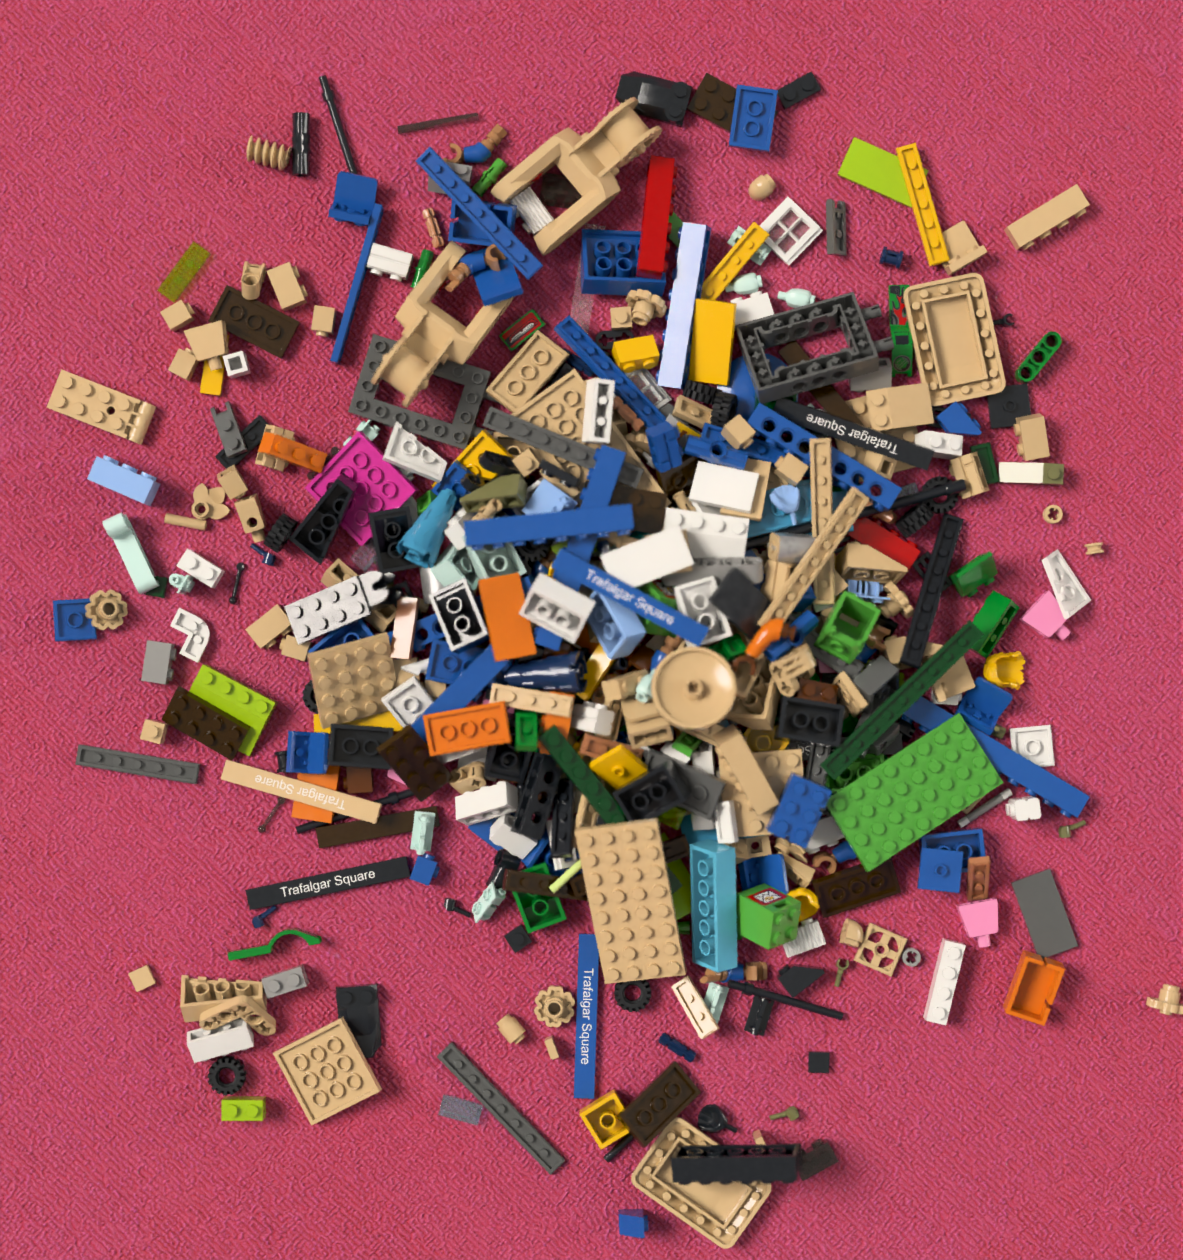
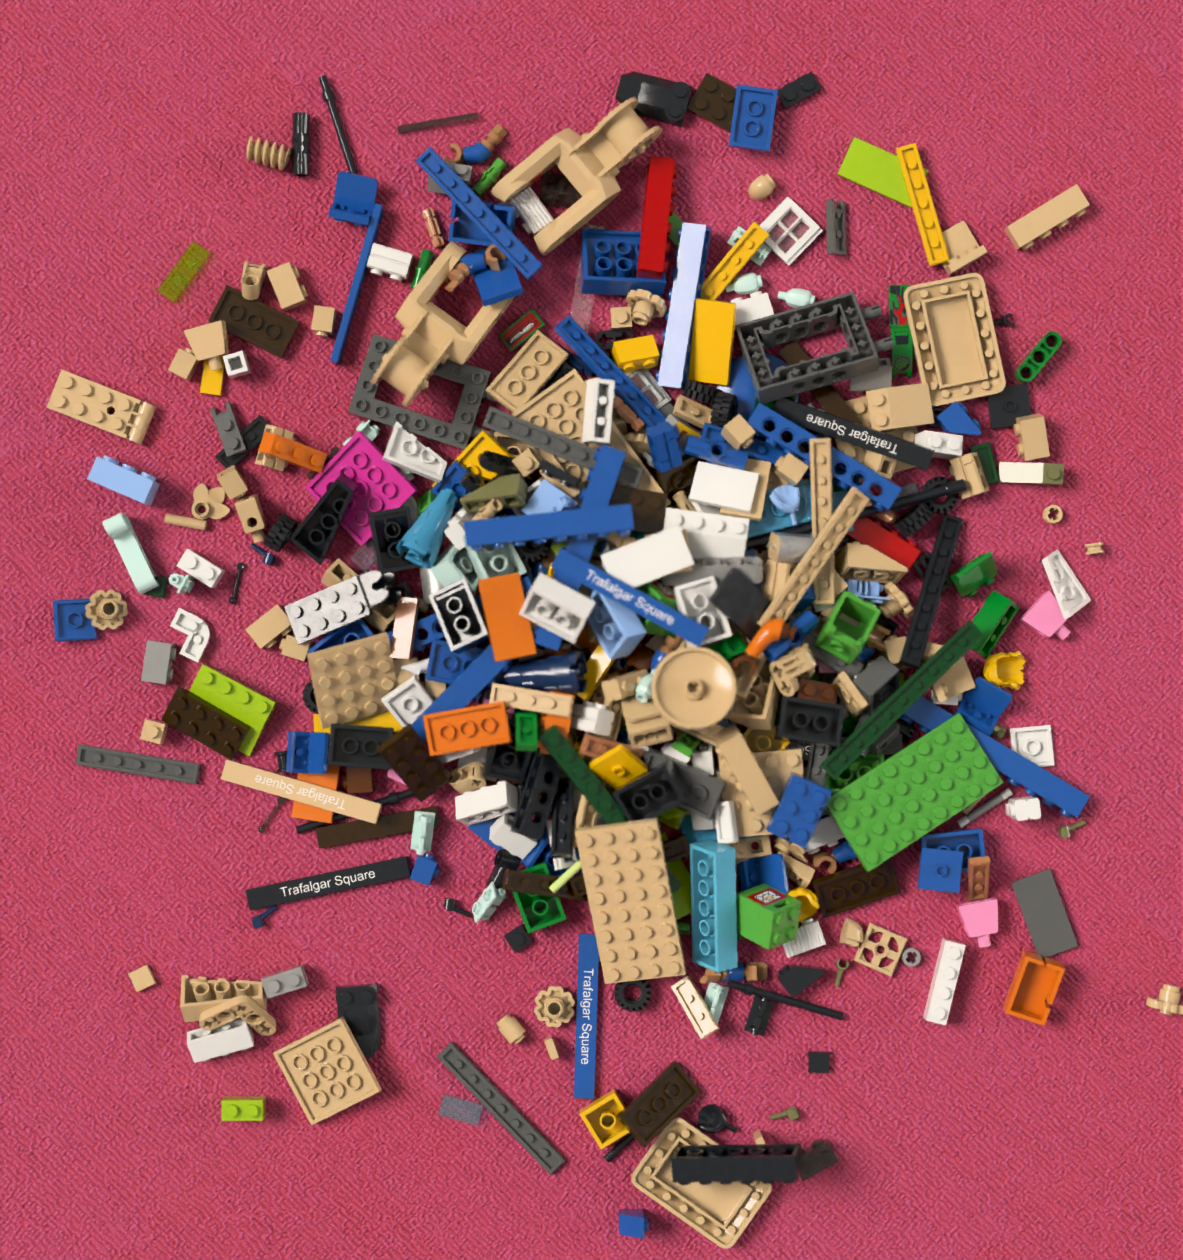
(178, 315): tan brick -> none
(224, 1088): black tyre -> none
(310, 938): green piece -> none
(677, 1047): dark blue axle -> none
(891, 257): dark blue bush -> none

